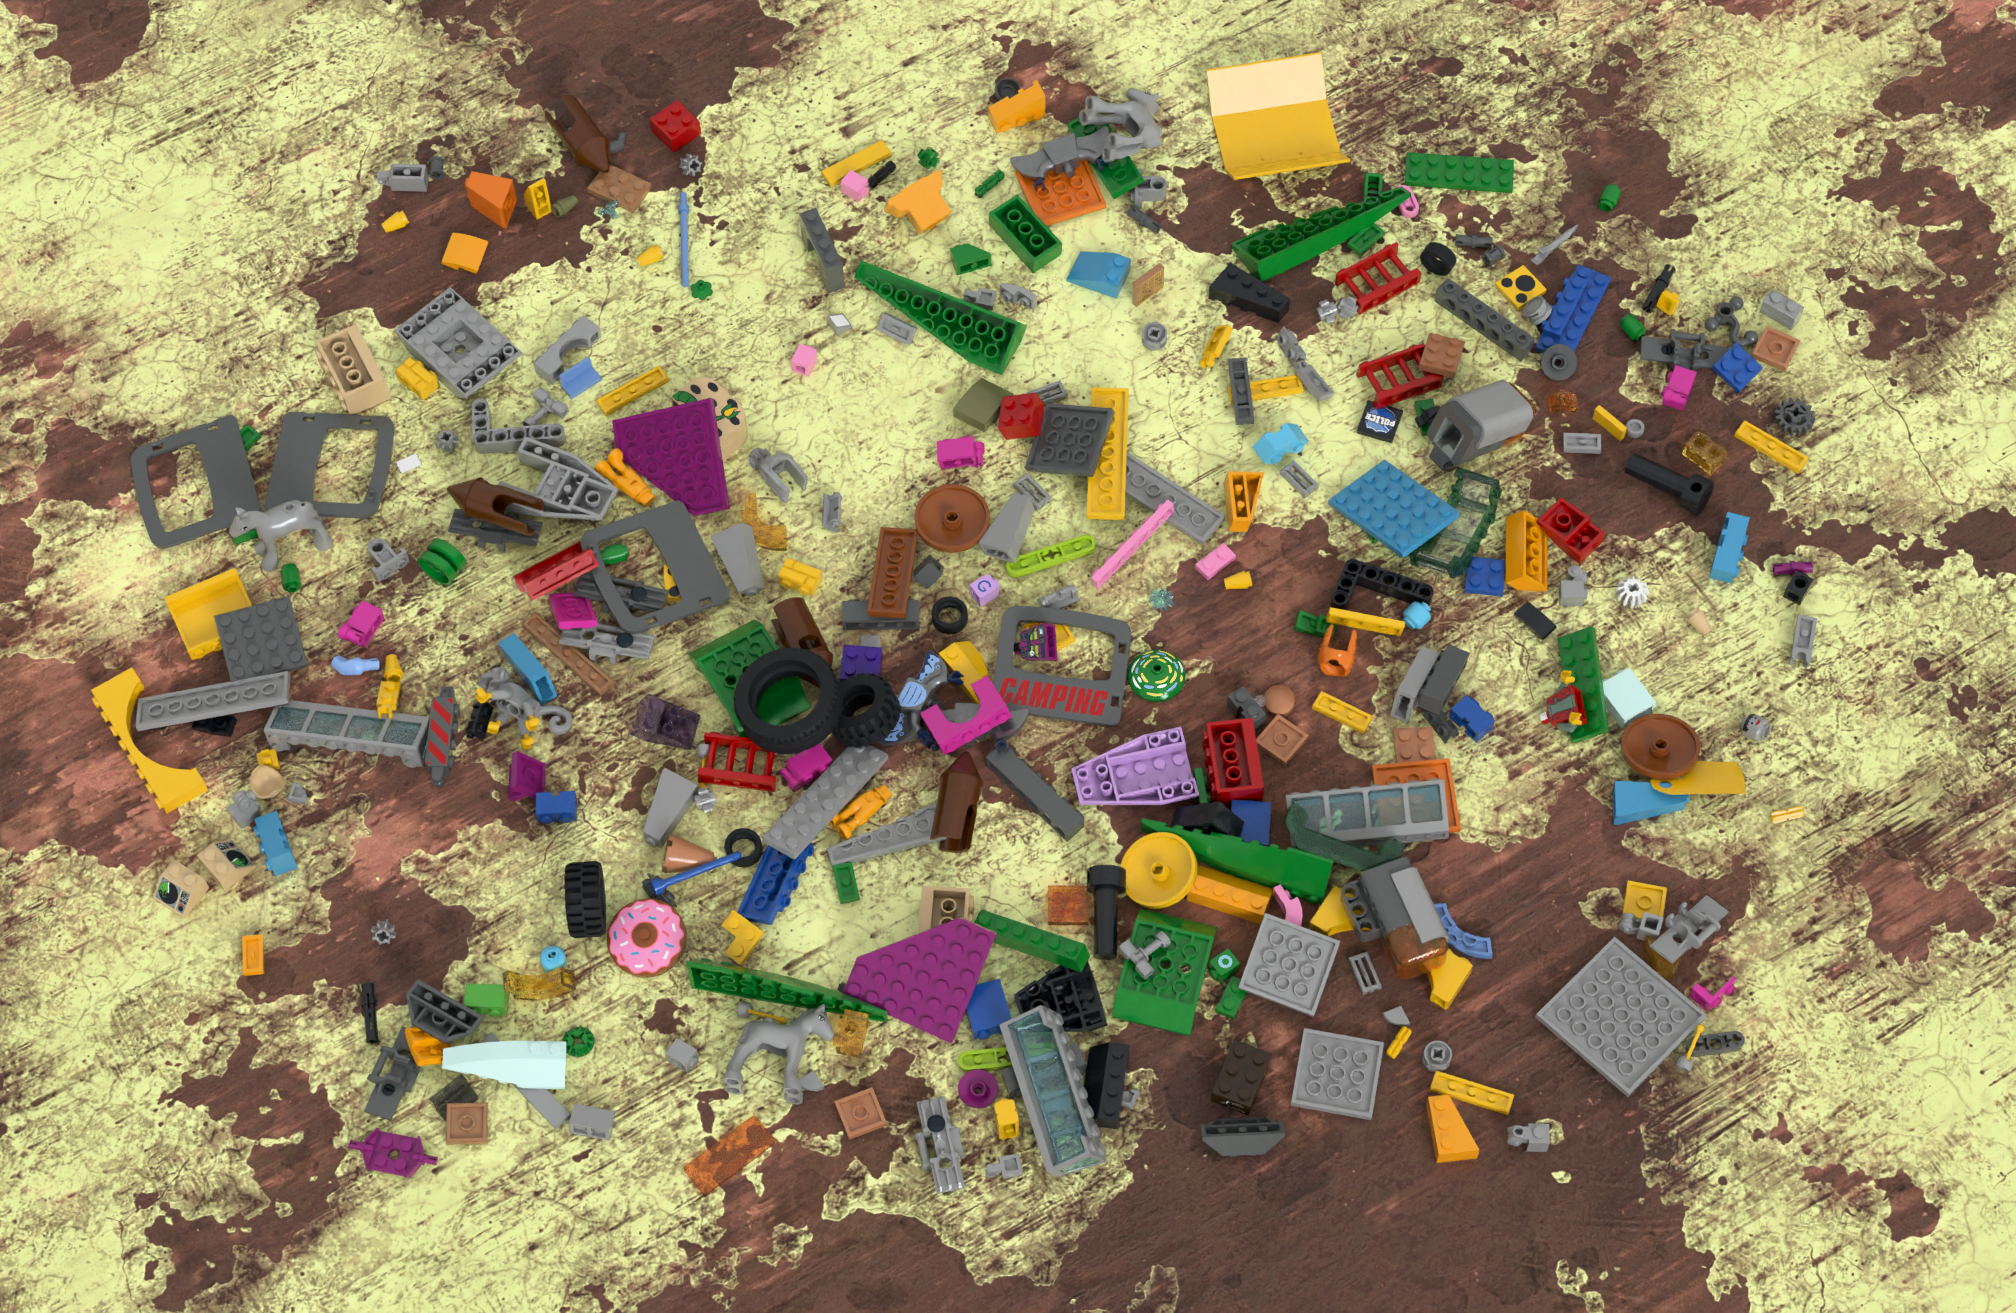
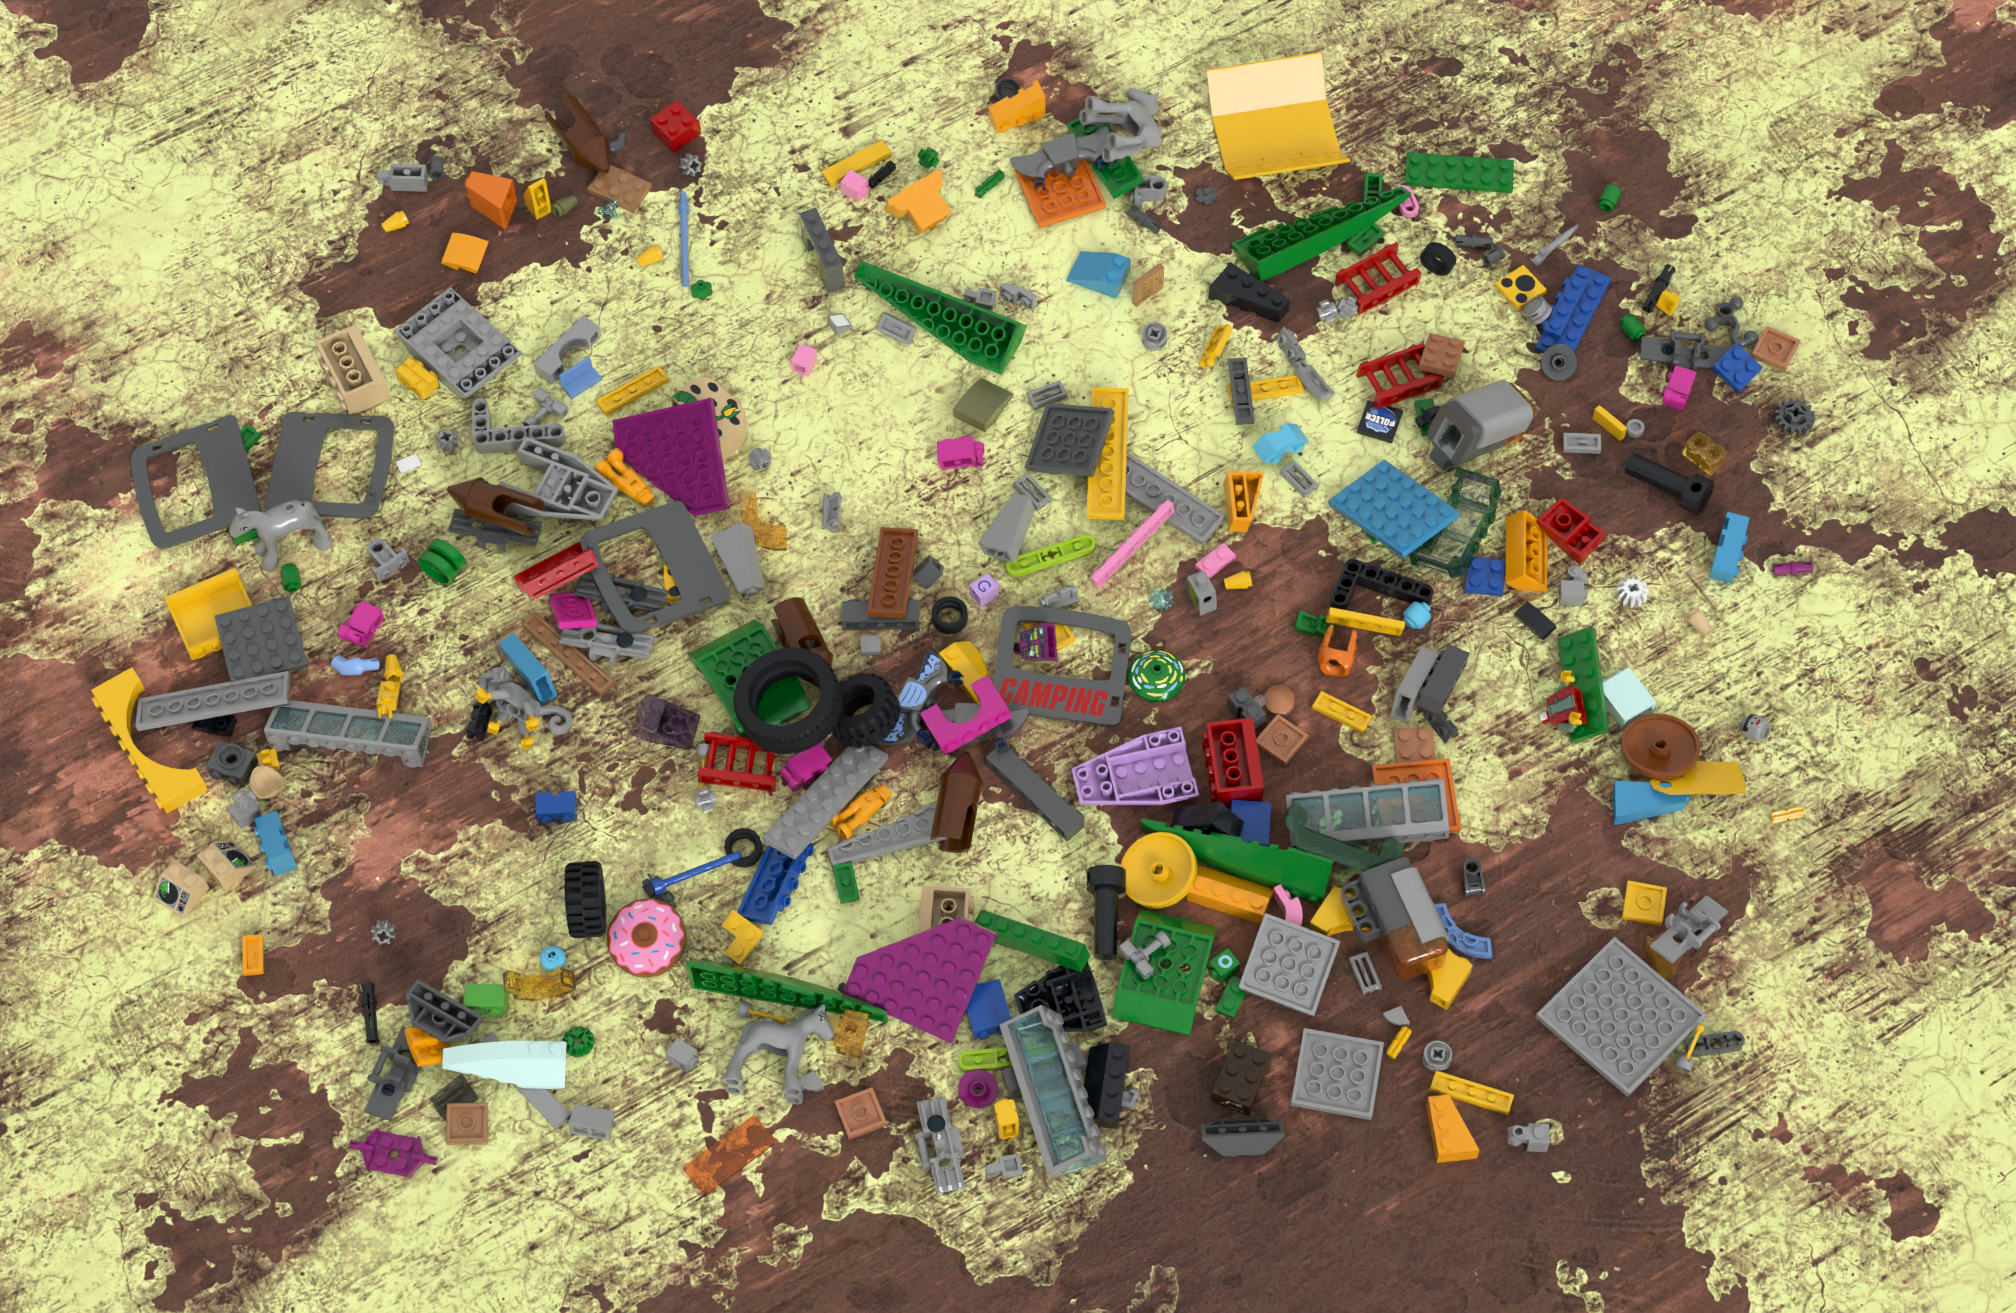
(235, 773): none -> dark grey brick
(297, 794): light grey tile -> none
(441, 735): dark grey hinge -> none
(525, 777): magenta bracket -> none
(614, 553): green brick -> none
(669, 805): light grey slope -> none
(684, 855): nougat cone -> none
(779, 463): light grey piece -> none
(800, 577): yellow brick -> none
(860, 660): dark purple brick -> none
(952, 518): dark orange dish -> none
(969, 258): green slope -> none
(1021, 416): red brick -> none
(1025, 233): green brick -> none
(1067, 905): clear orange plate -> none
(1199, 588): none -> light grey torso
(1201, 782): green plate -> none
(1205, 196): none -> dark grey plant
(1472, 717): blue brick -> none
(1472, 881): none -> dark grey piece
(1484, 319): dark grey brick -> none
(1563, 400): clear orange bracket -> none
(1648, 925): light grey brick -> none
(1704, 998): dark pink bracket -> none
(1771, 447): yellow tile -> none
(1781, 309): light grey brick -> none
(1797, 594): black brick -> none
(1803, 640): light grey plate -> none

